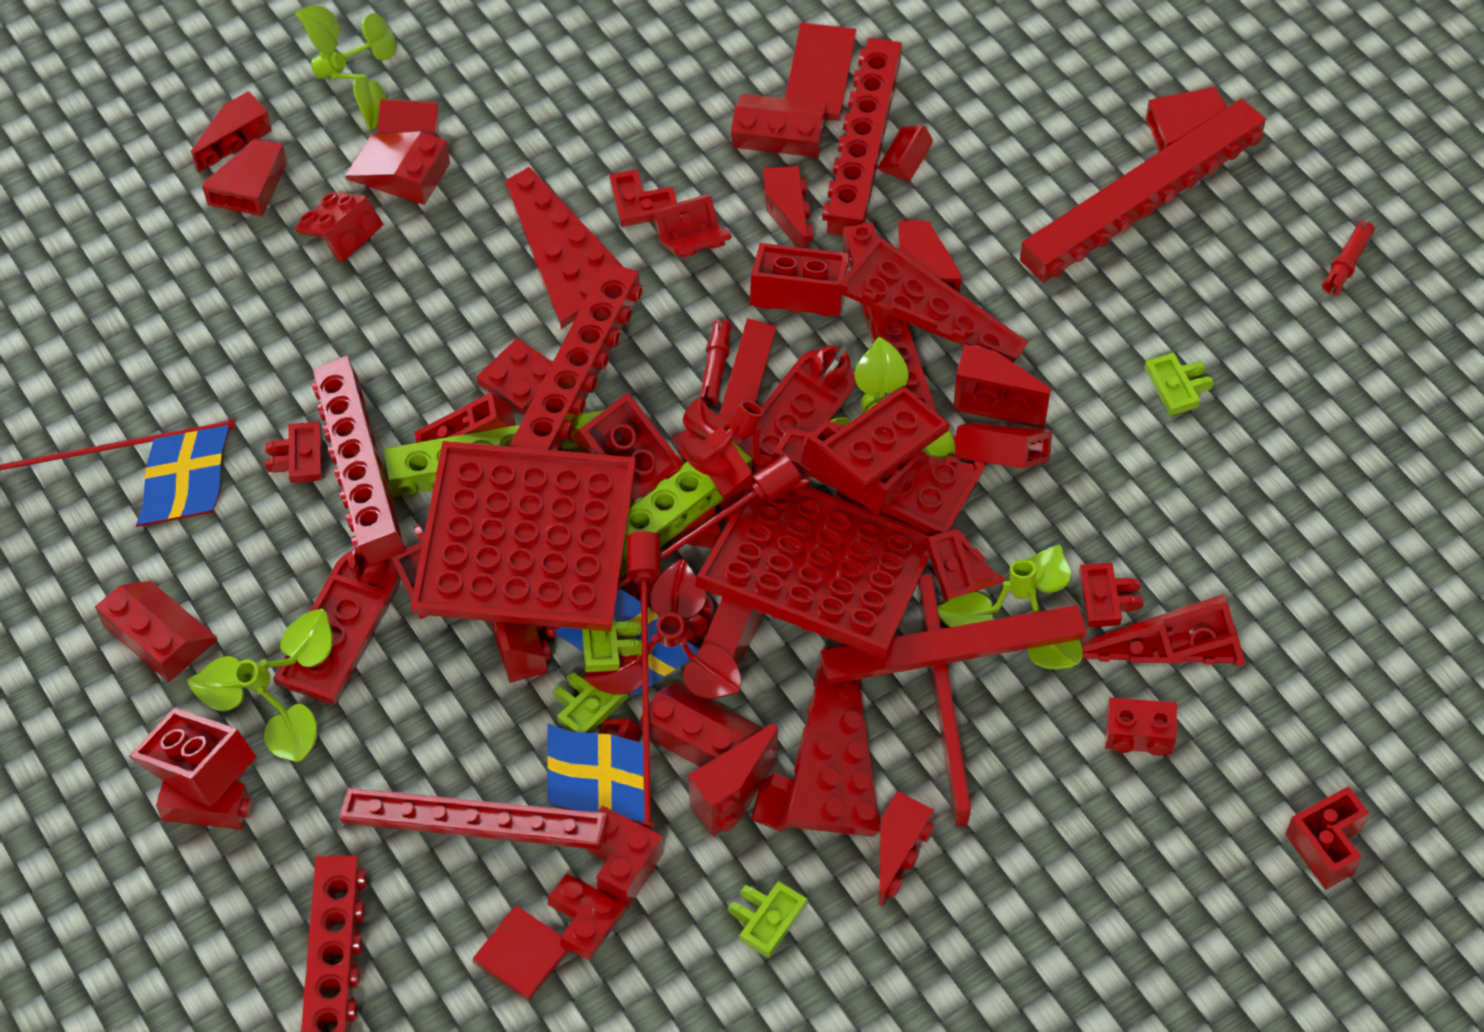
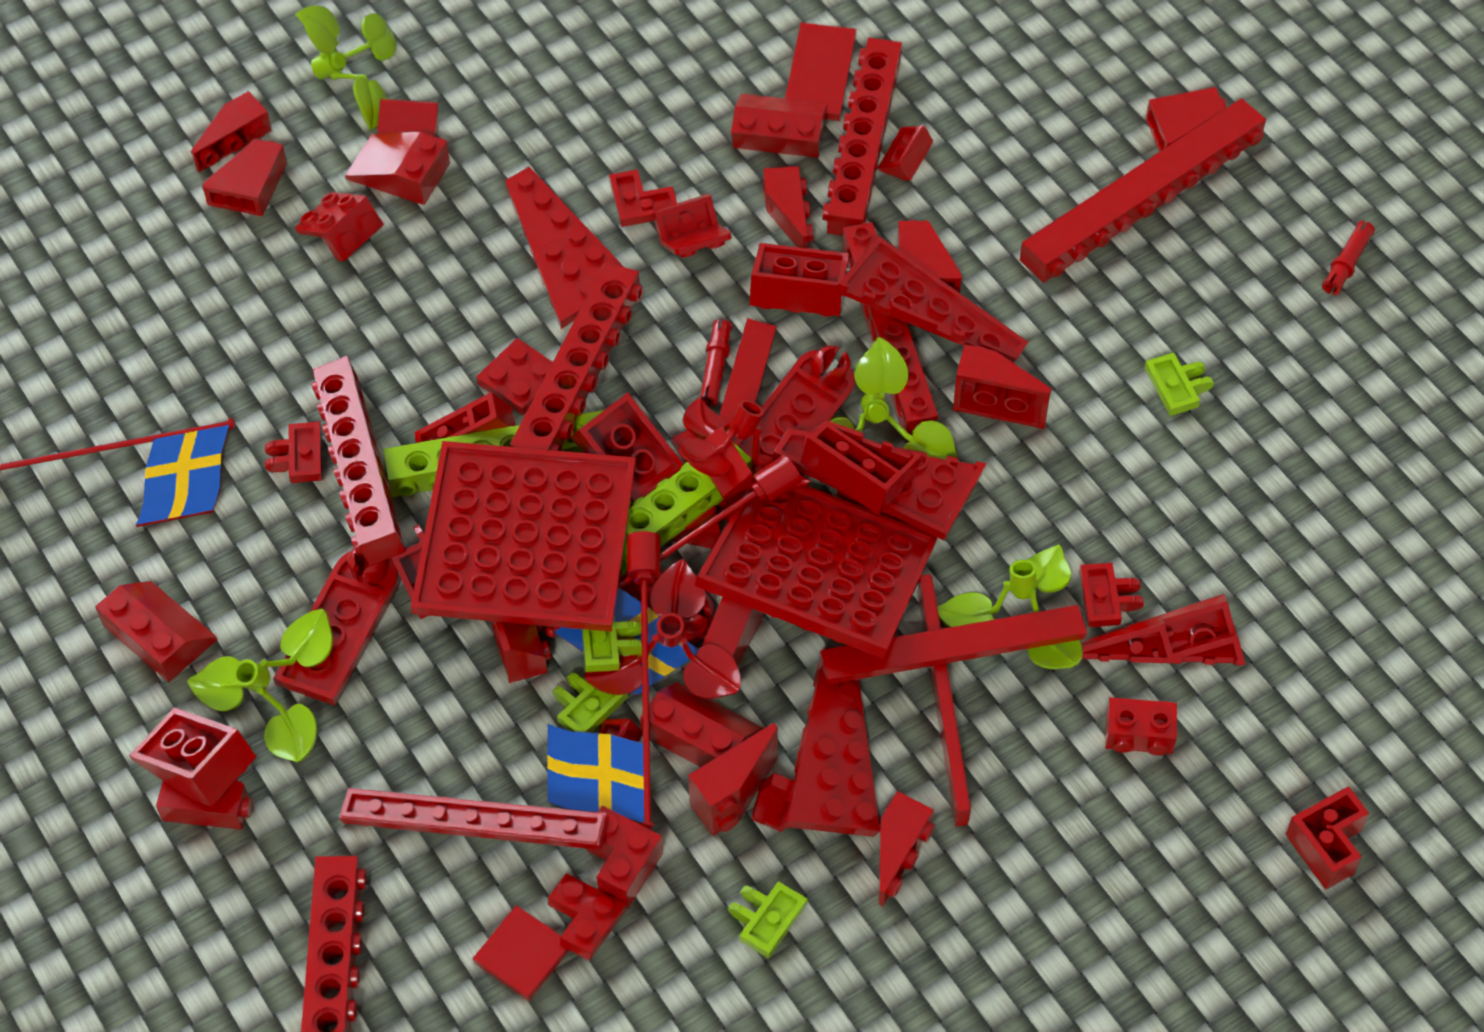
(882, 439): red tile -> none
(958, 565): red wing -> none
(1003, 444): red slope -> none

